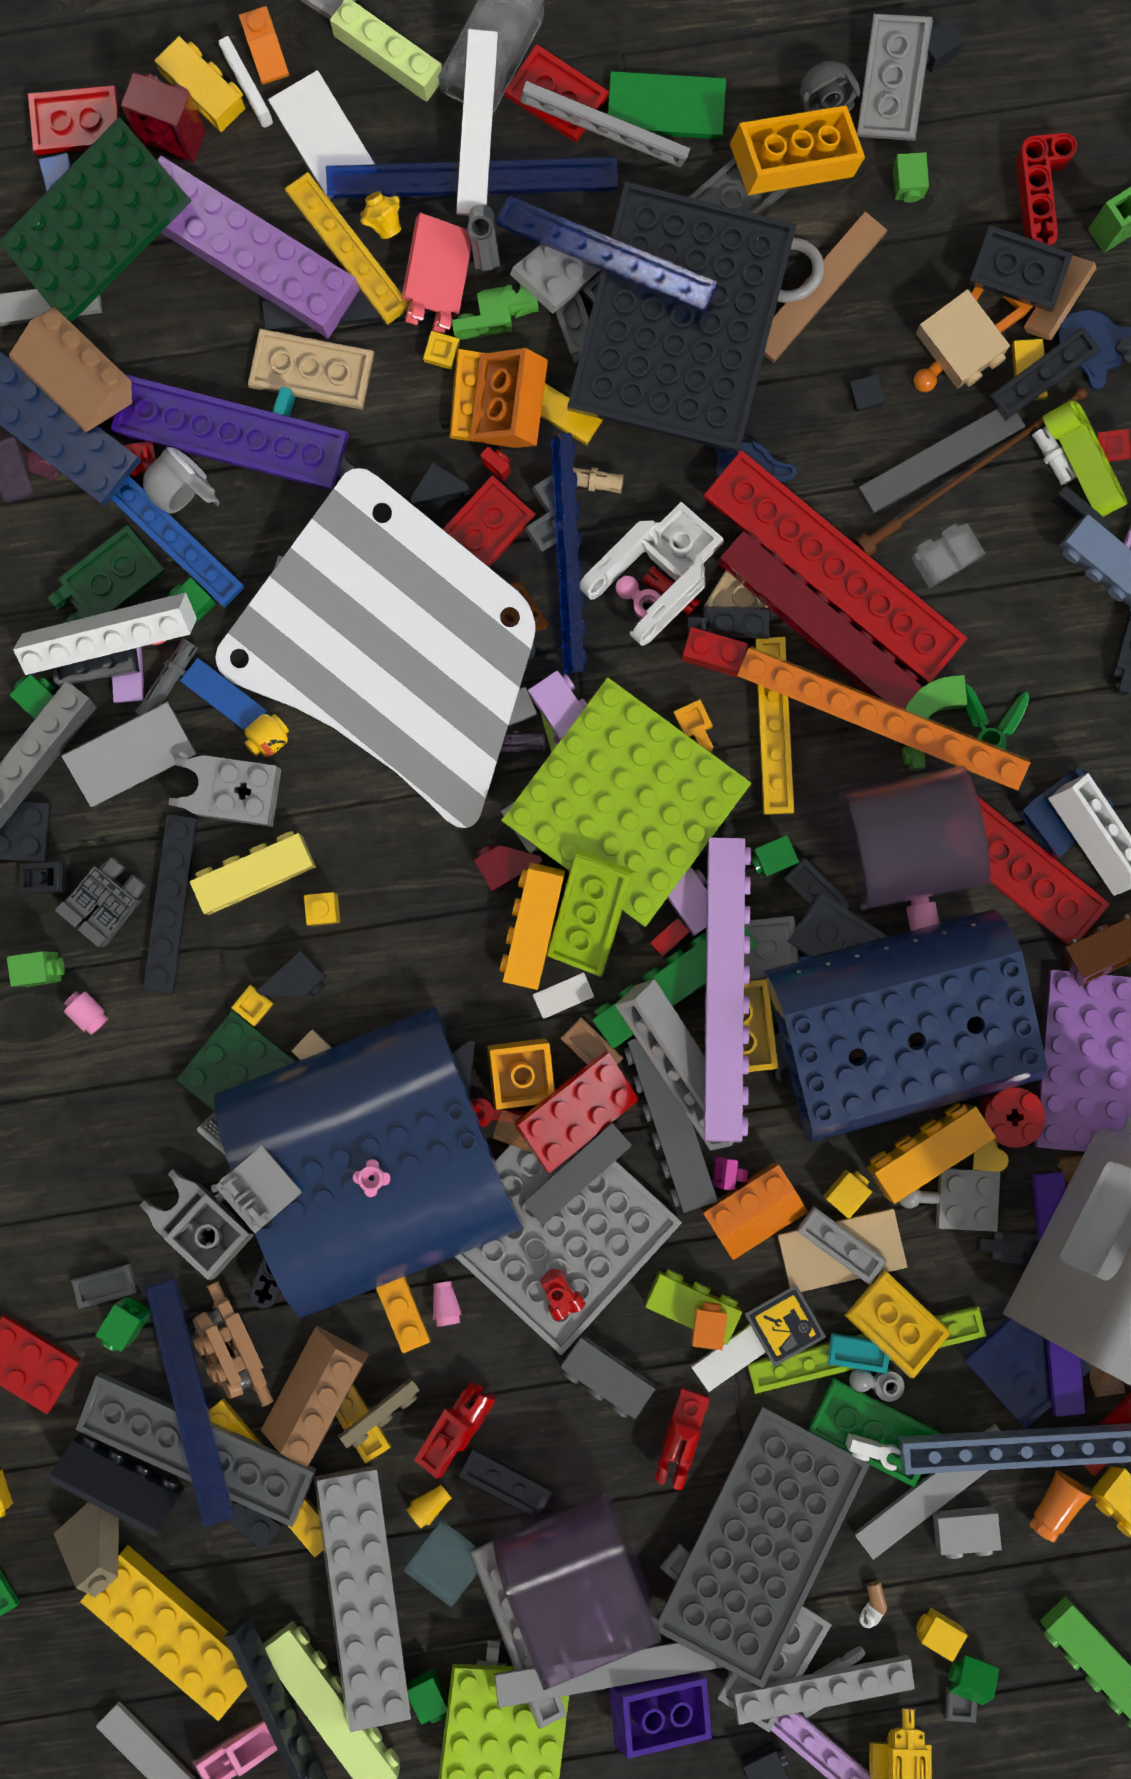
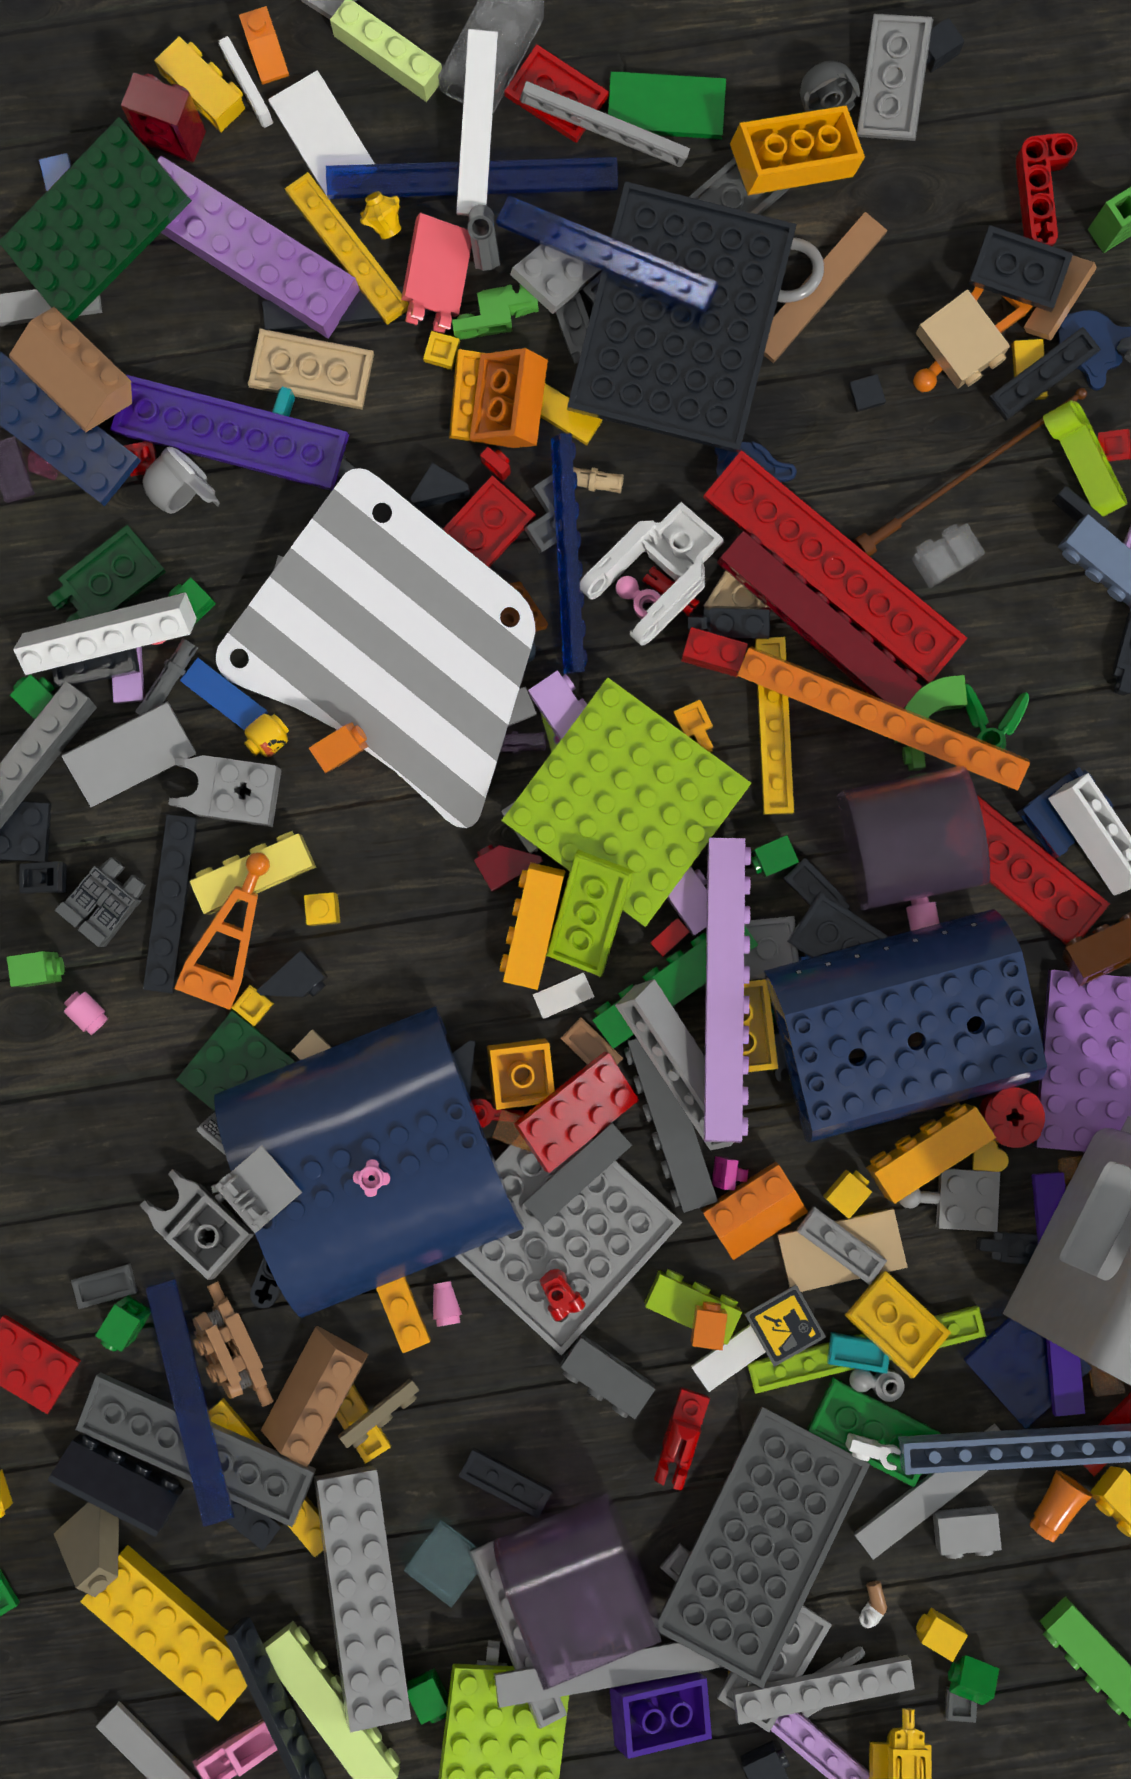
(71, 118): plate -> none
(177, 543): blue plate -> none
(209, 983): none -> orange plate
(339, 746): none -> orange slope
(428, 1506): yellow cone -> none
(454, 1430): red plate -> none
(910, 176): bright green brick -> none
(938, 459): dark grey tile -> none
(1054, 456): white pin -> none

